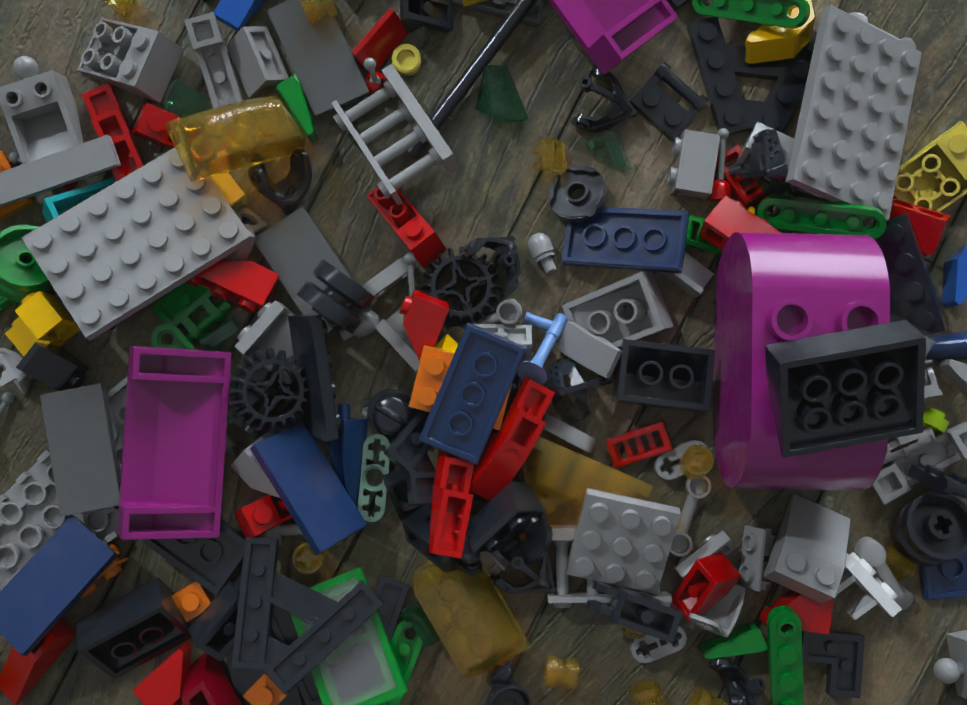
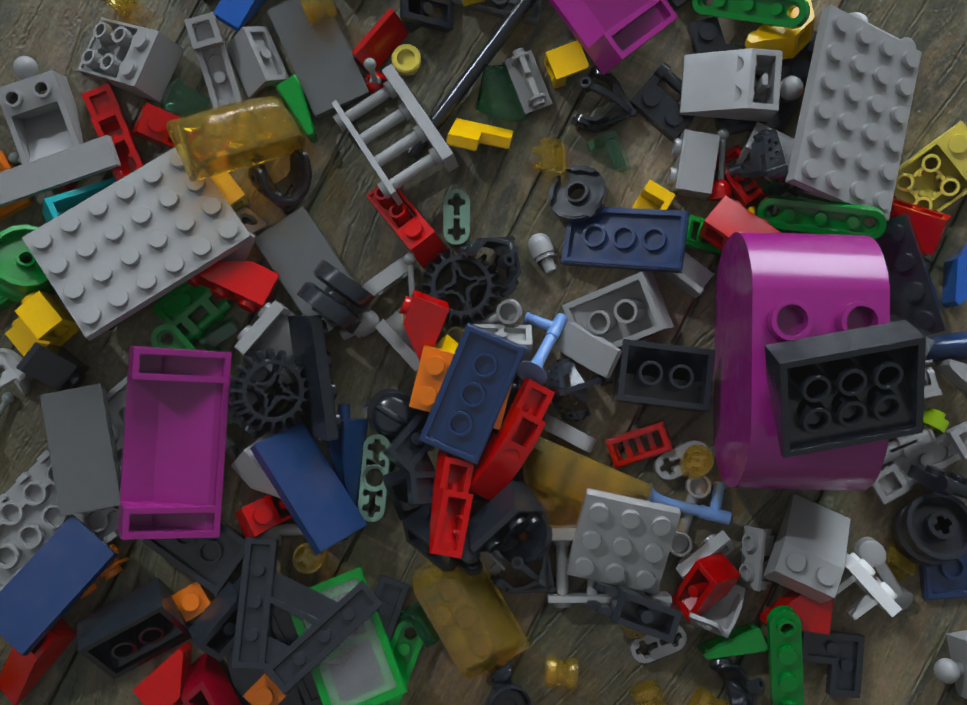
(449, 217): none -> sand green beam
(469, 134): none -> yellow tile
(527, 81): none -> light grey hinge
(565, 62): none -> yellow panel
(654, 197): none -> yellow panel
(704, 512): none -> medium blue piece
(725, 84): none -> light grey slope

